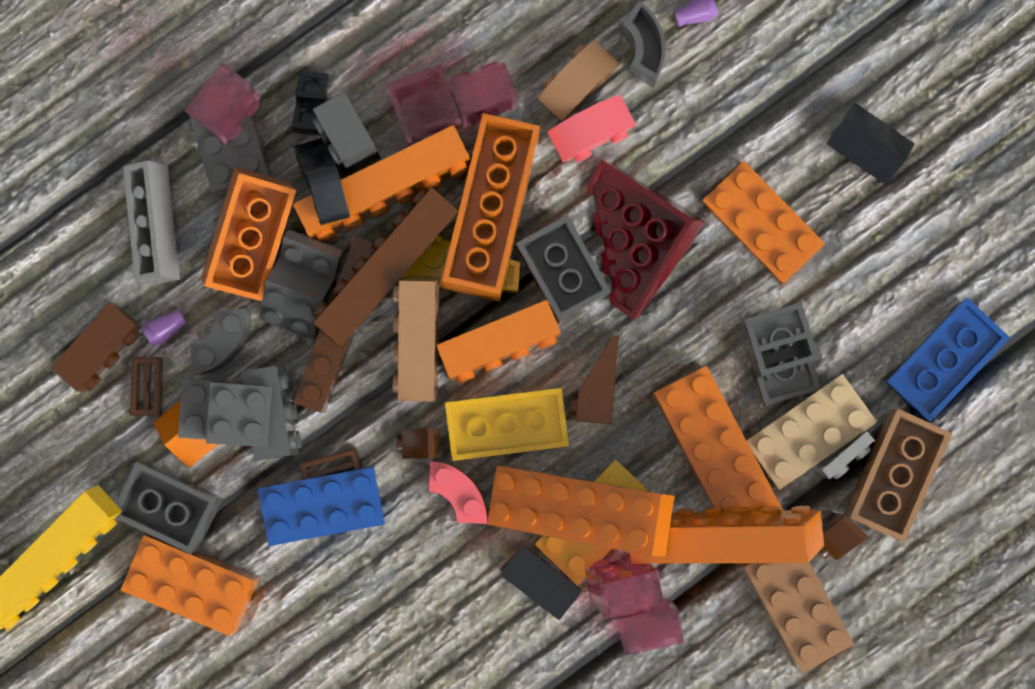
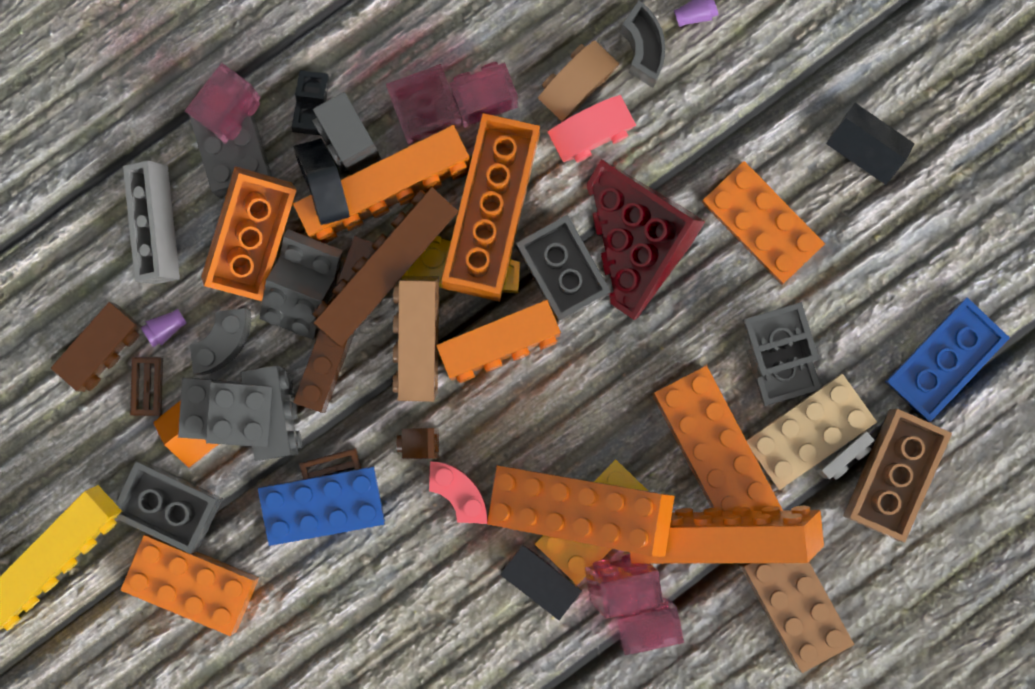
(506, 424): yellow plate -> none
(596, 394): reddish brown slope -> none
(840, 536): reddish brown slope -> none

